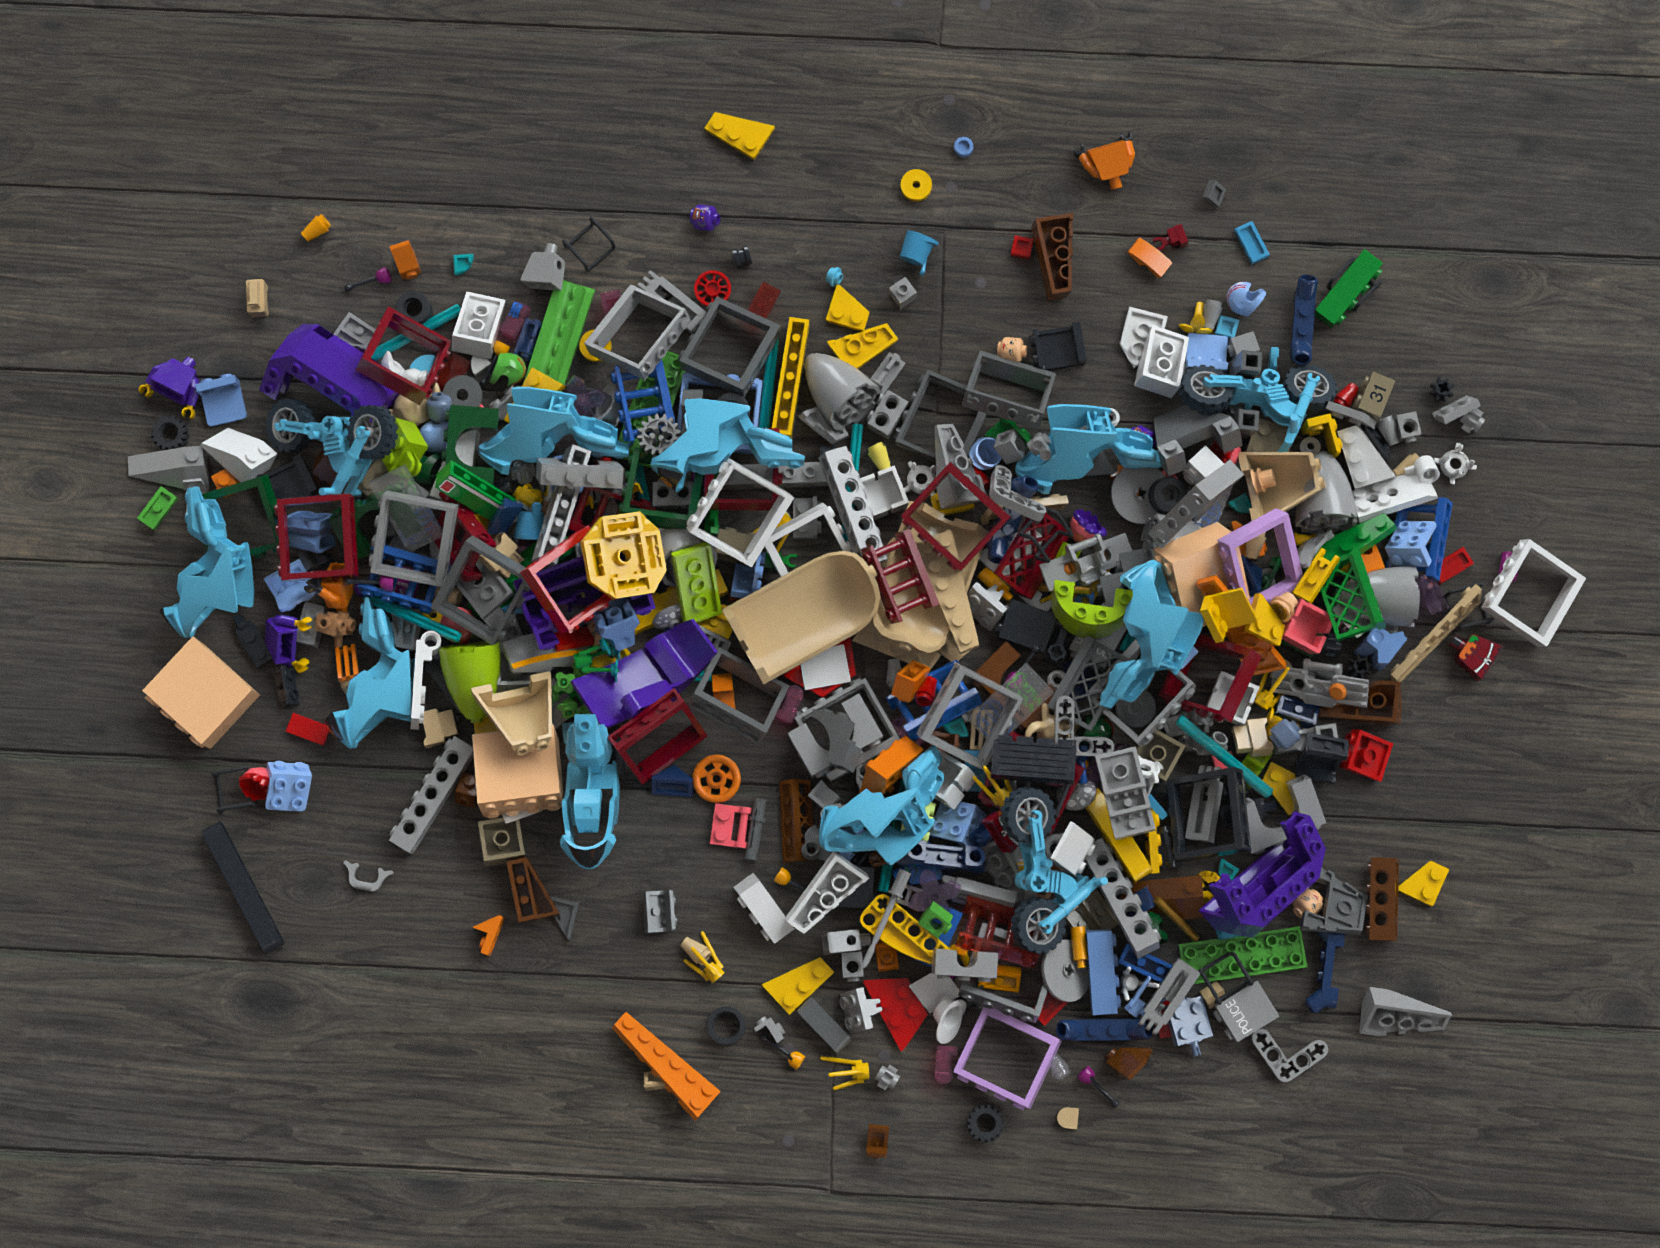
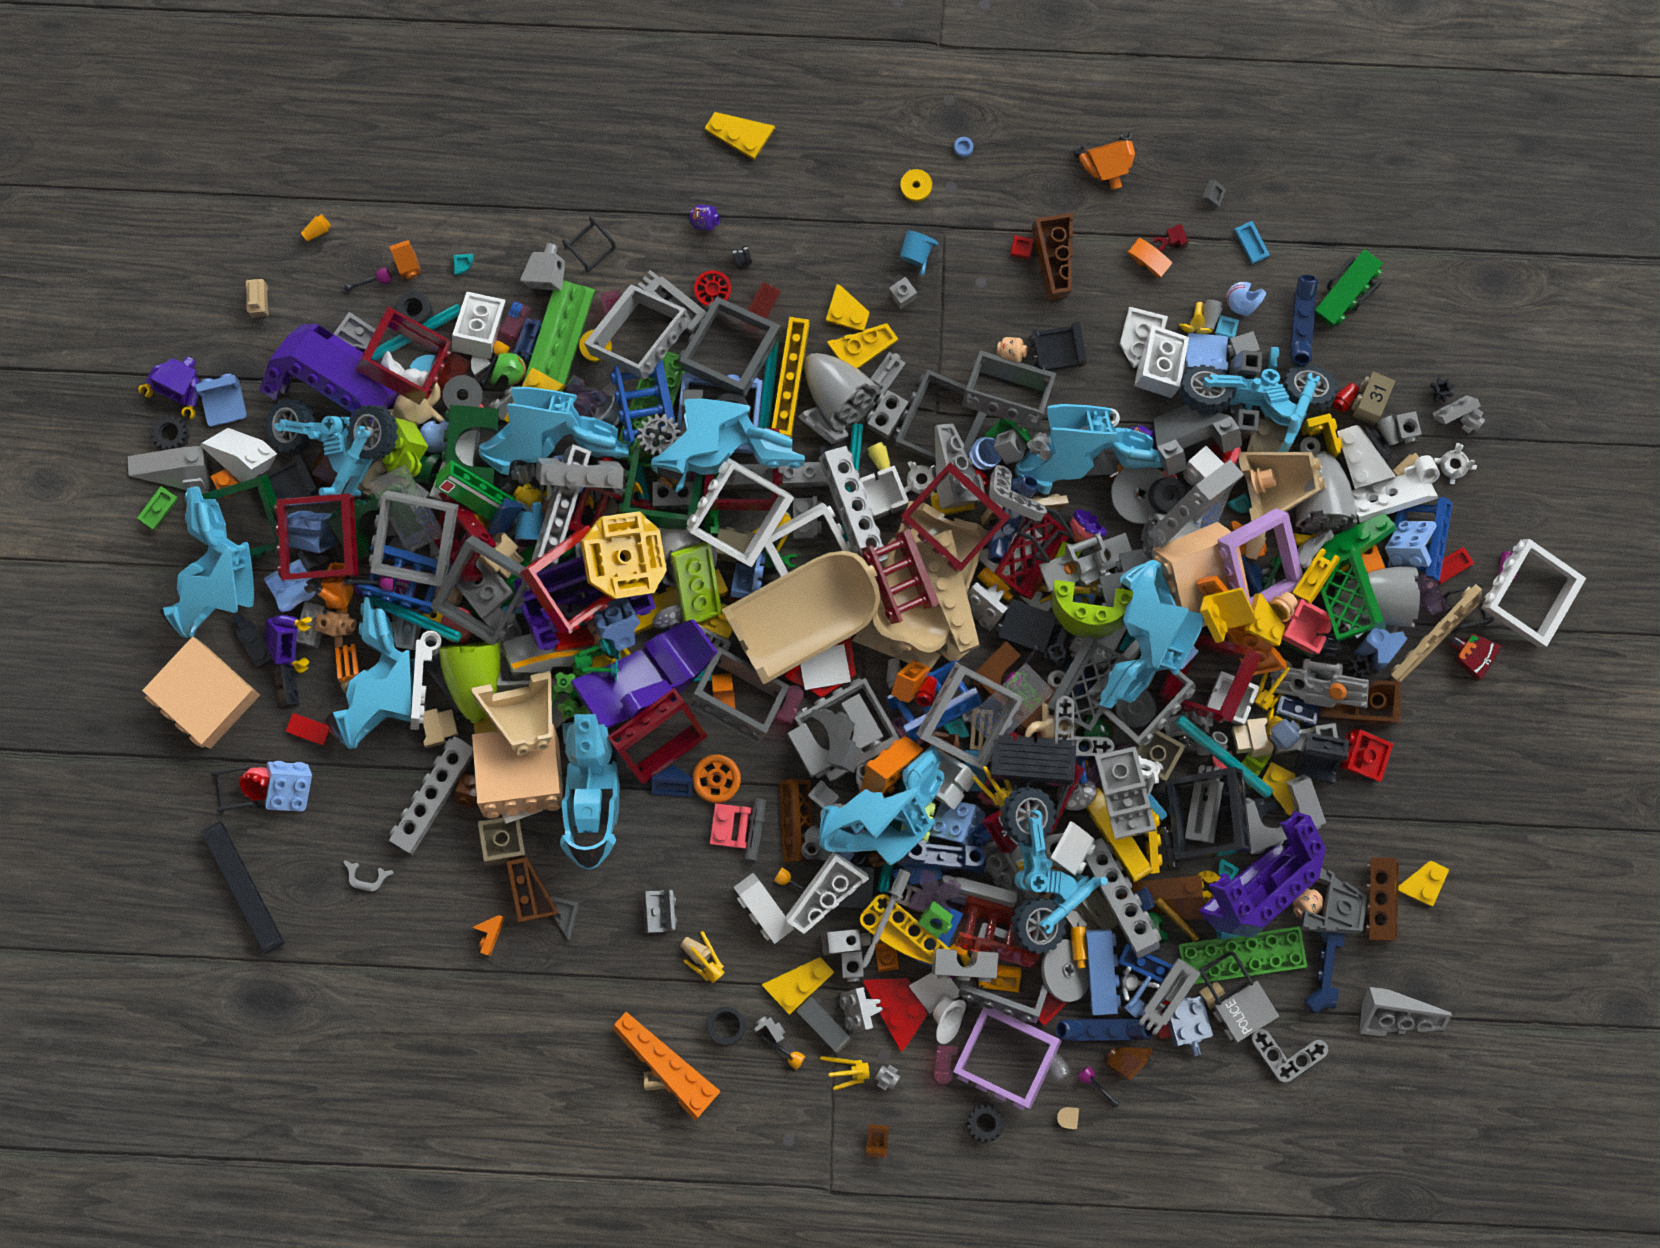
(437, 406): sand blue head -> none
(834, 276): medium azure plate -> none
(1354, 416): light grey wing -> none

